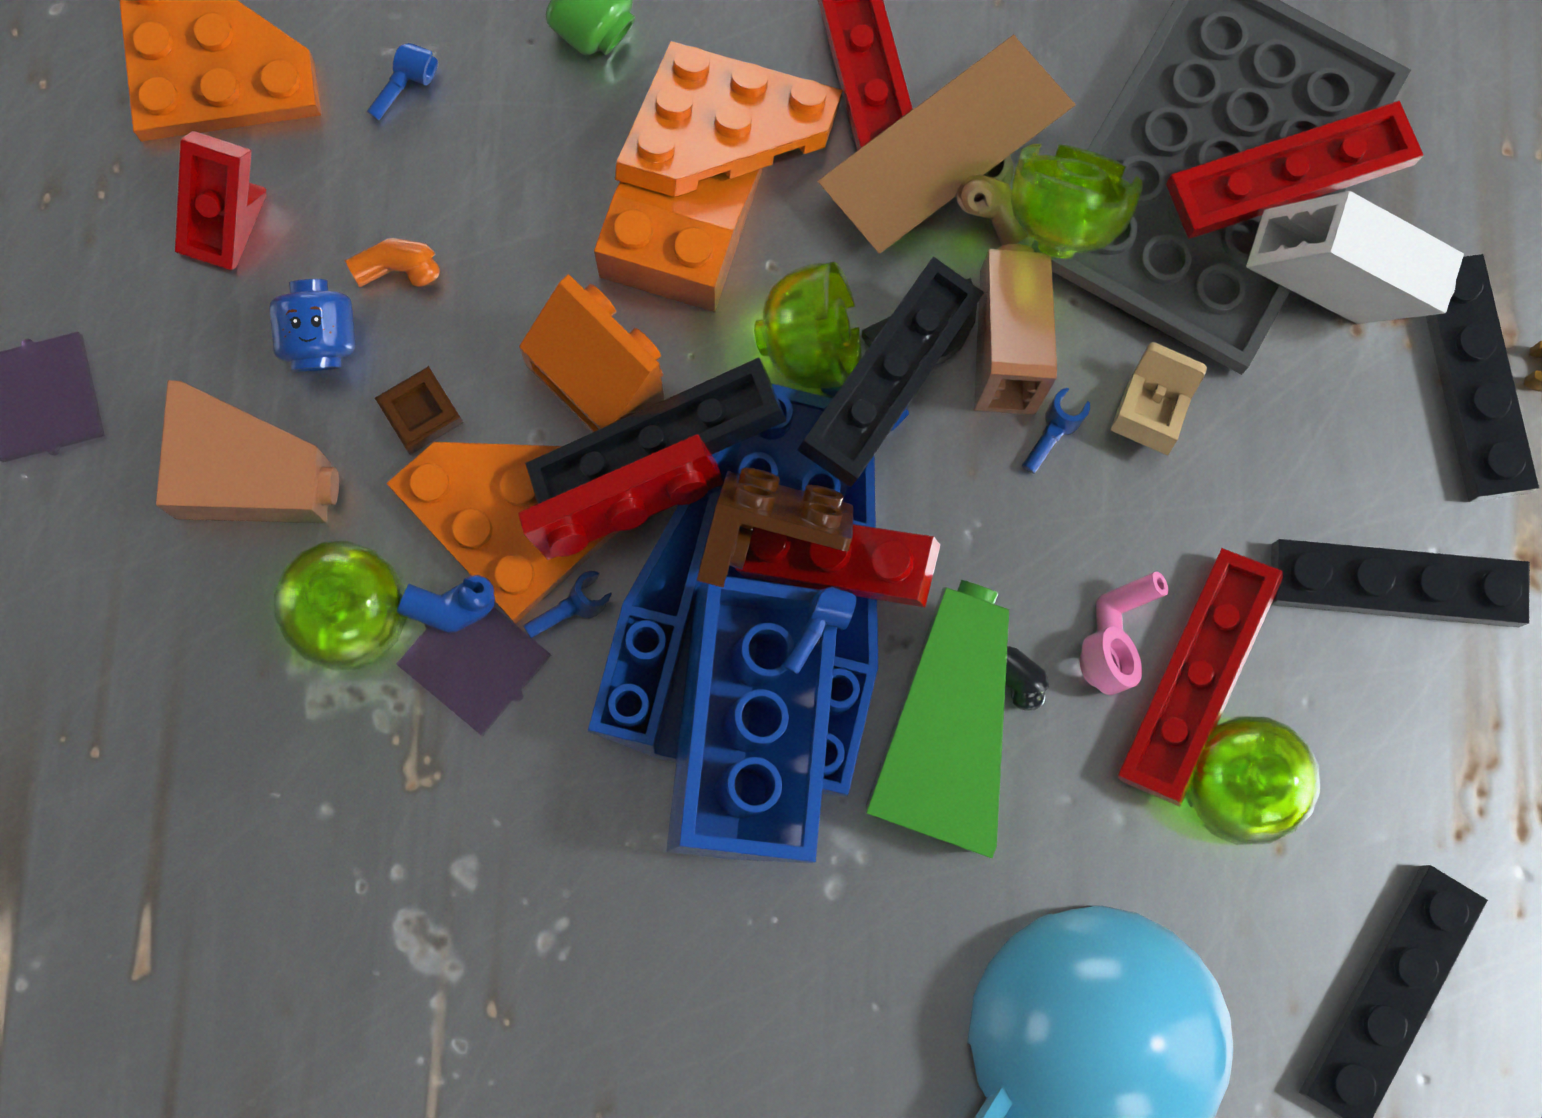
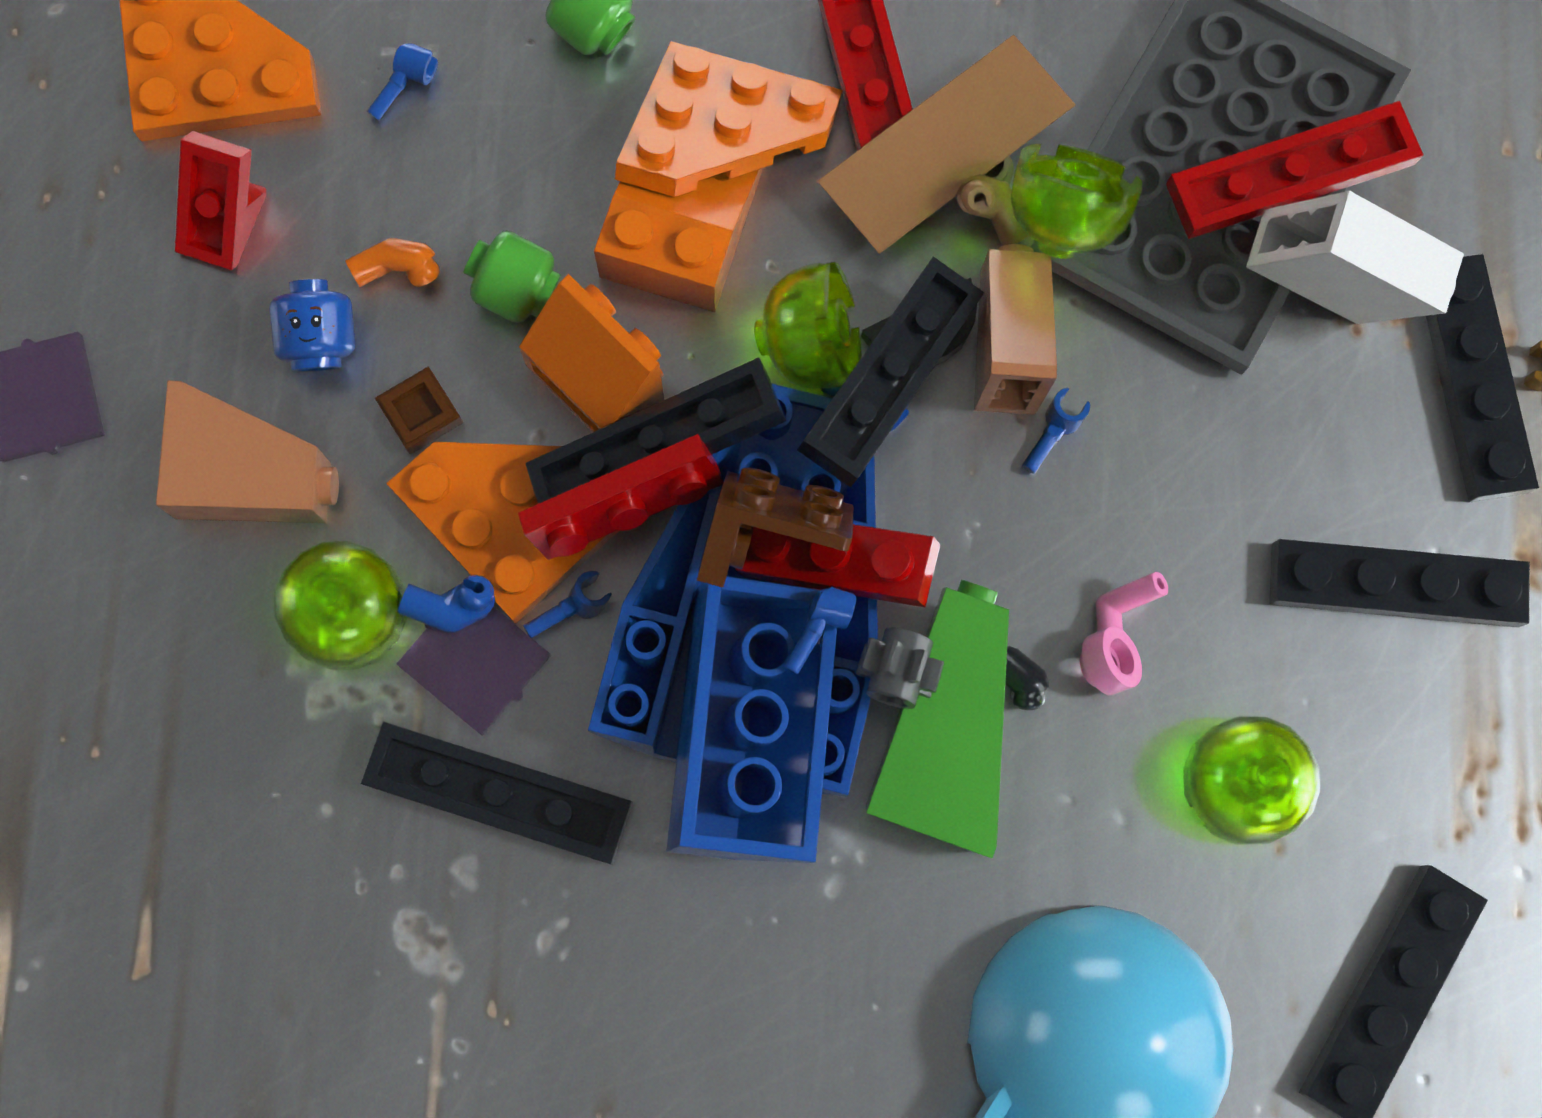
(497, 793): none -> black plate
(511, 276): none -> bright green head
(900, 668): none -> dark grey gear
(1158, 398): tan bracket -> none
(1200, 676): red plate -> none

